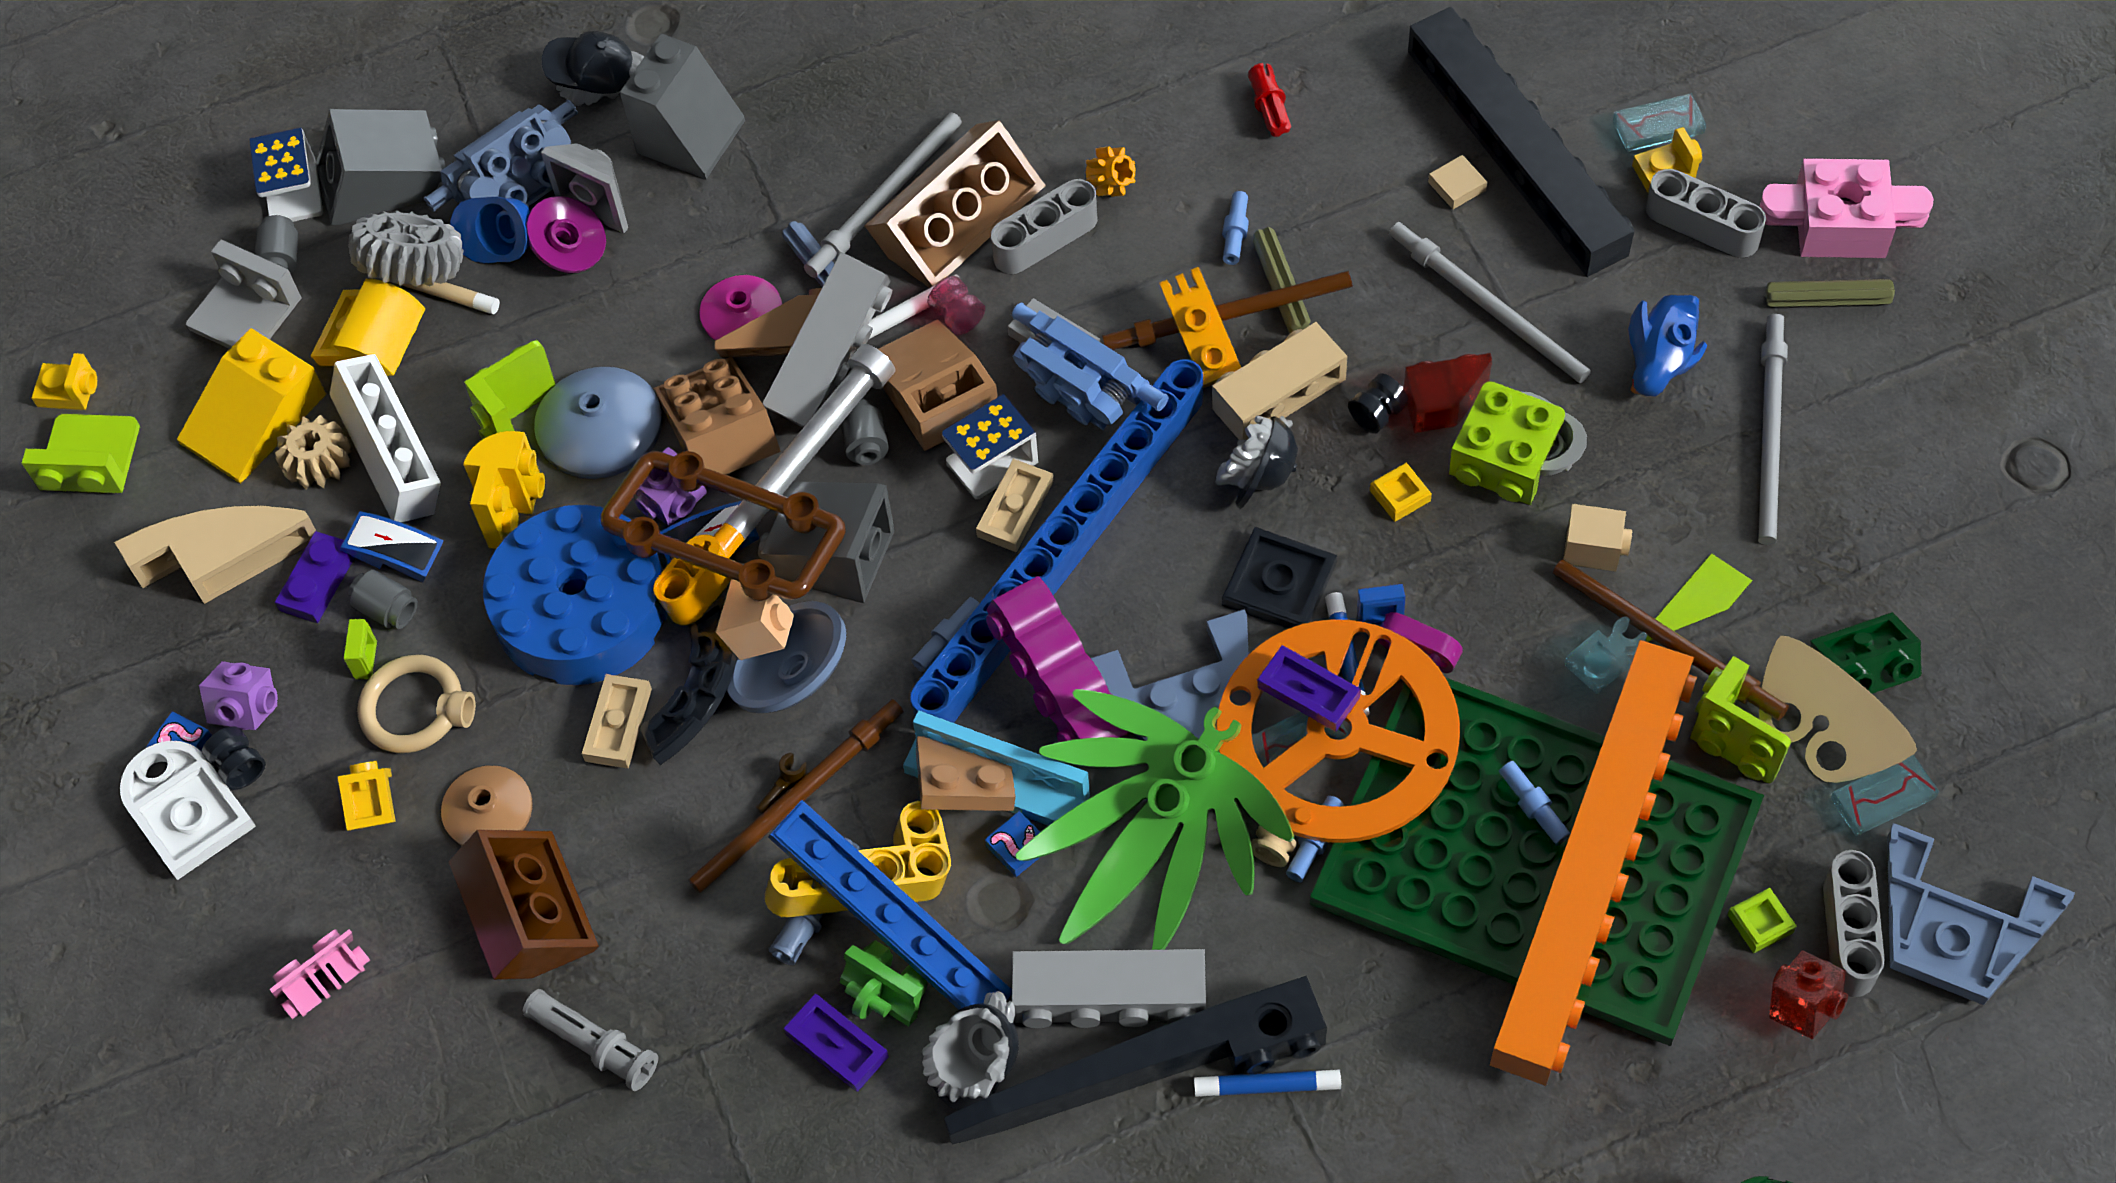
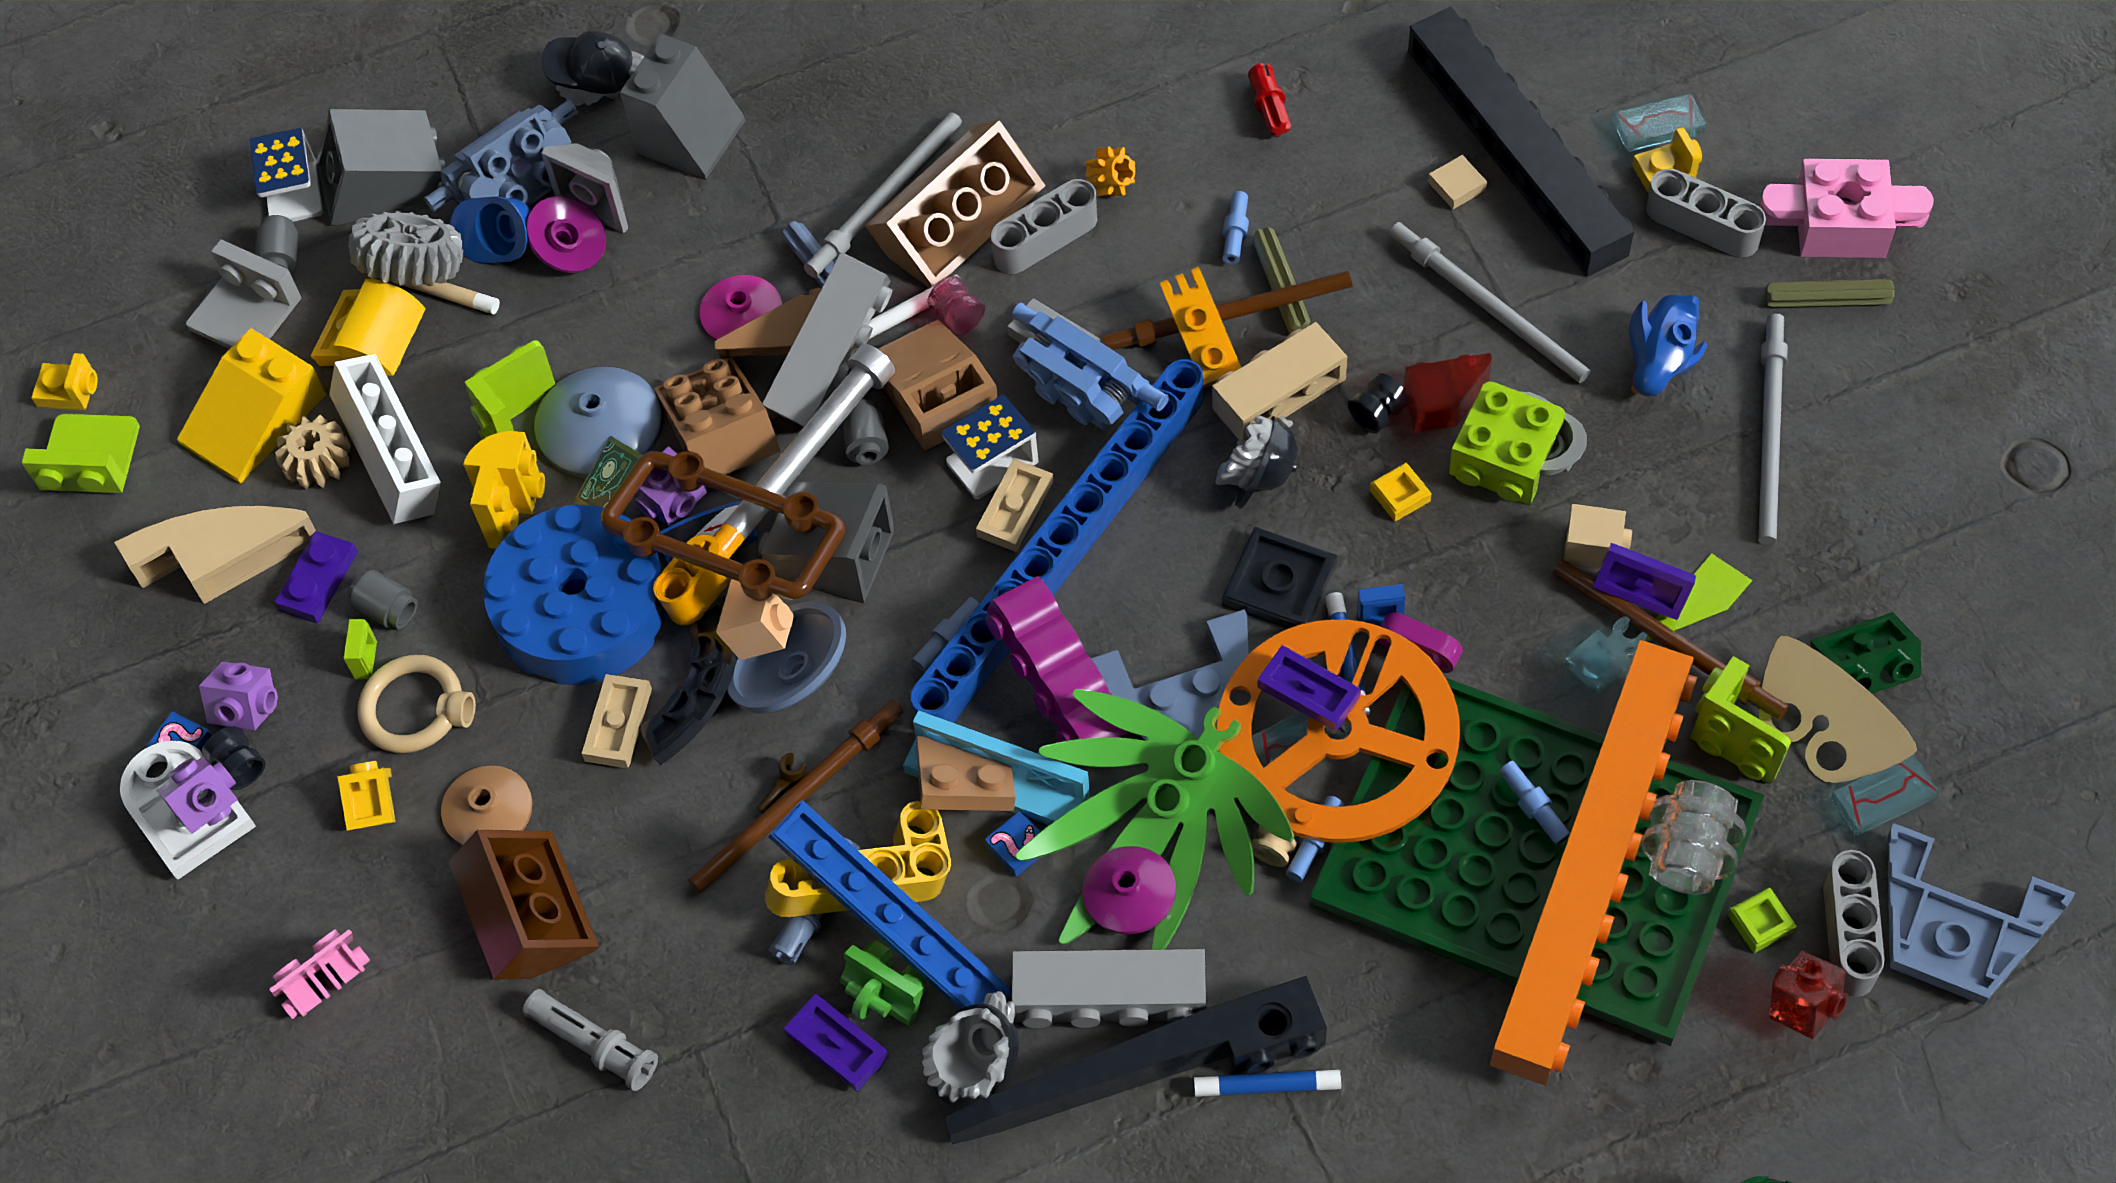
(183, 791): none -> medium lavender brick
(393, 544): slope -> none
(607, 473): none -> sticker
(1131, 908): none -> magenta dish
(1644, 581): none -> dark purple plate
(1693, 837): none -> clear piece

